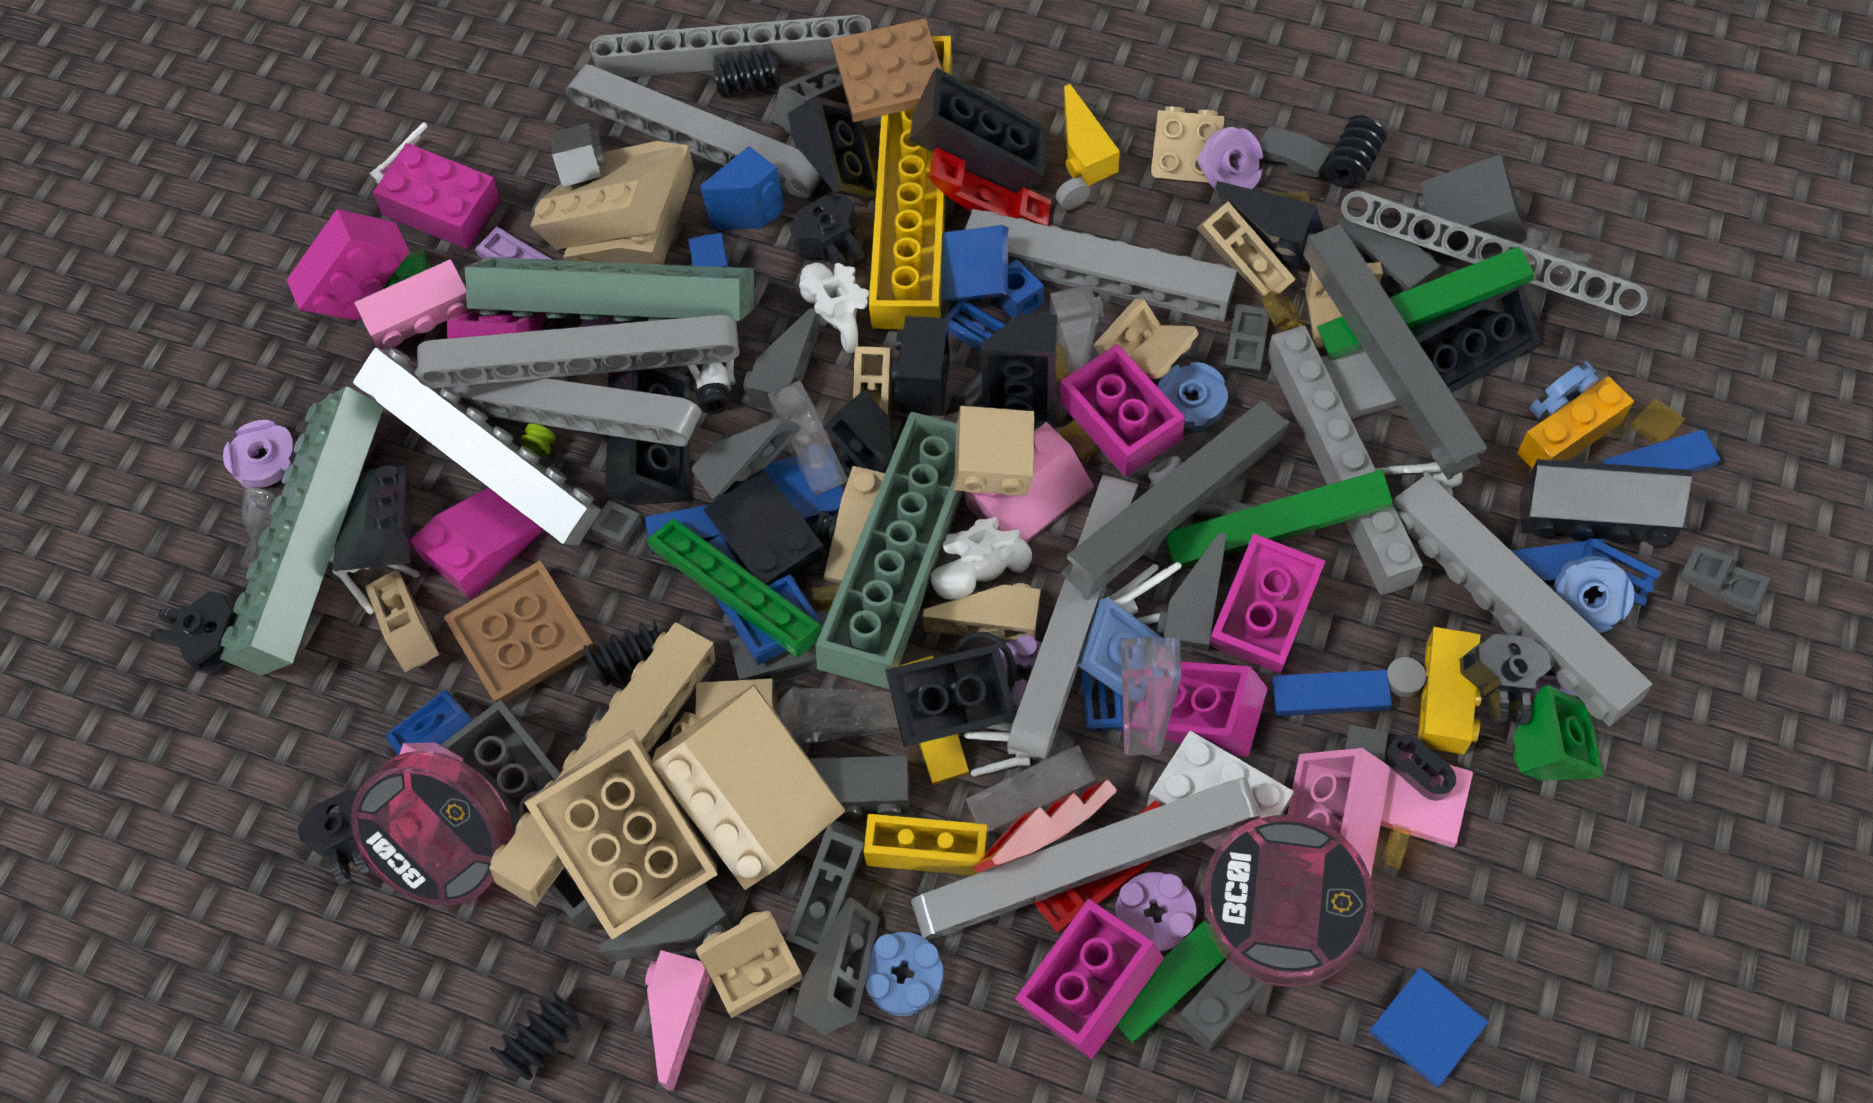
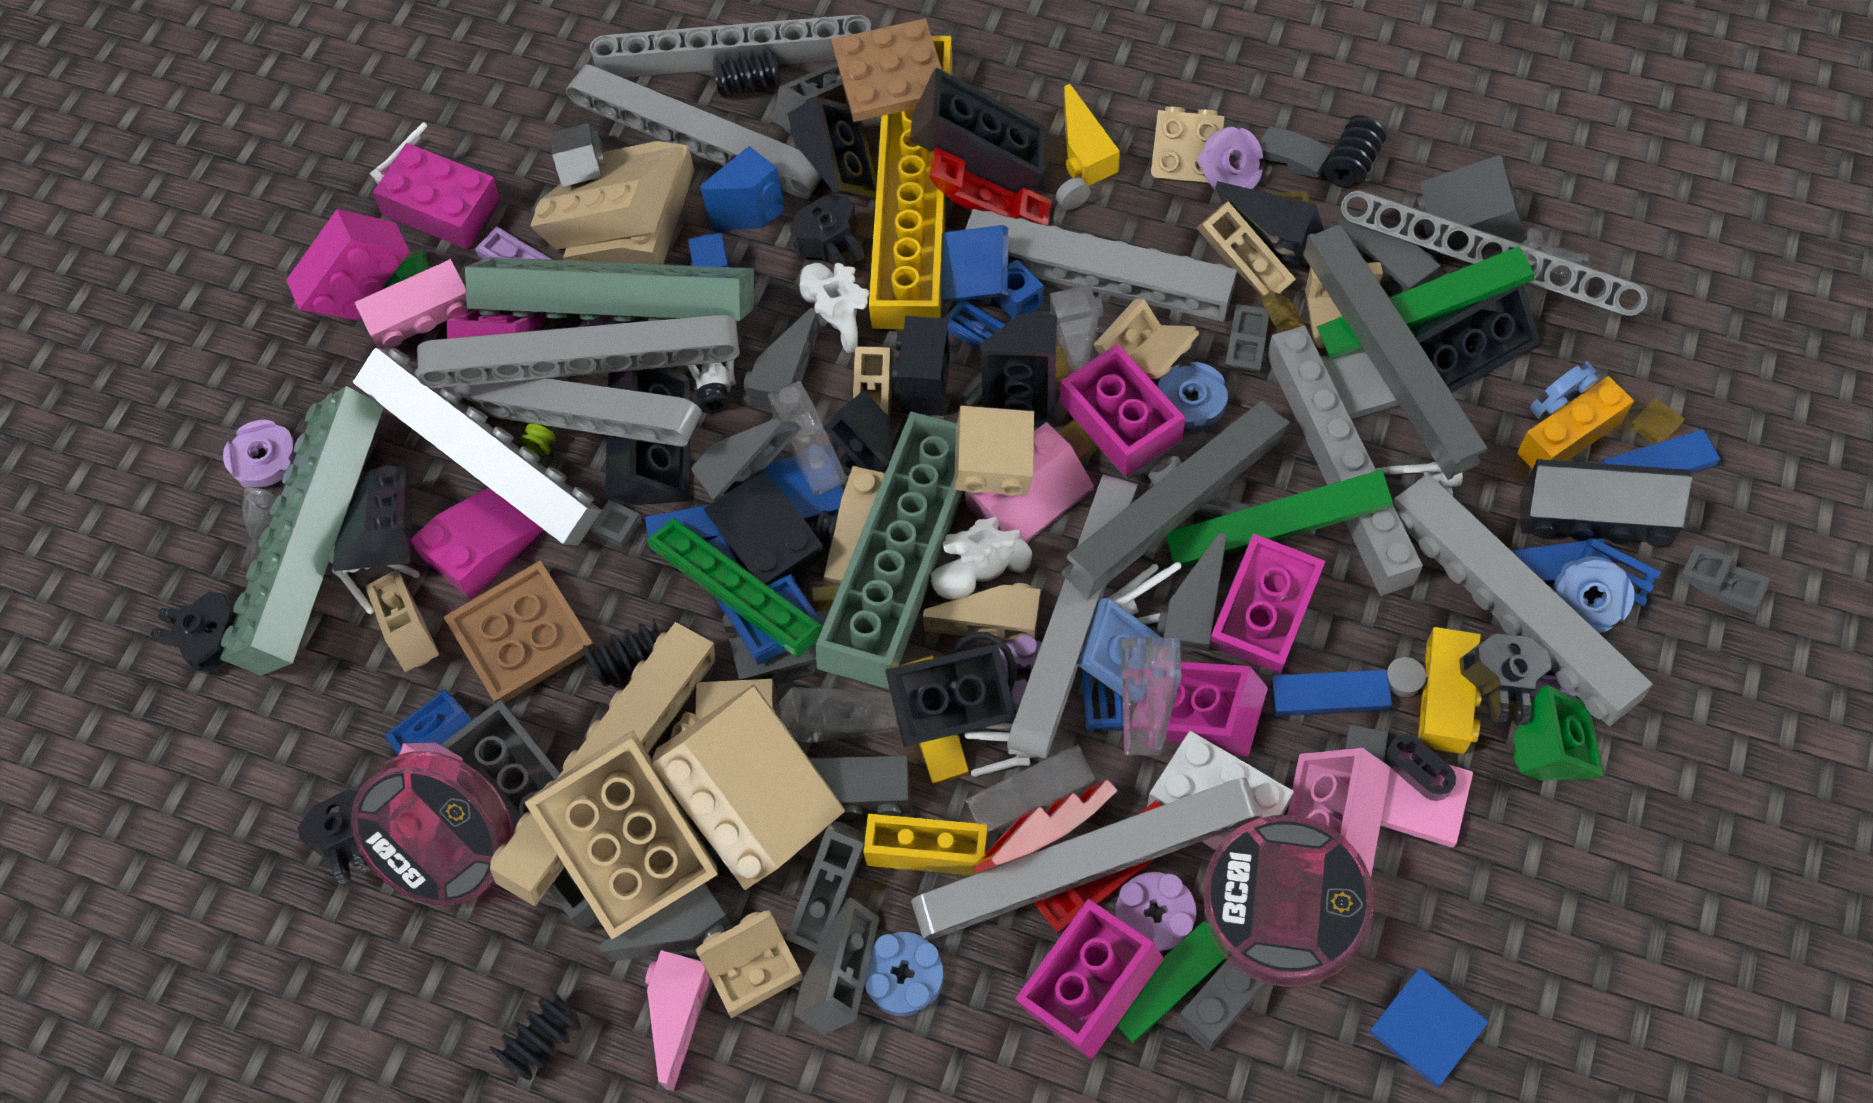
(1396, 845): clear yellow tile -> none

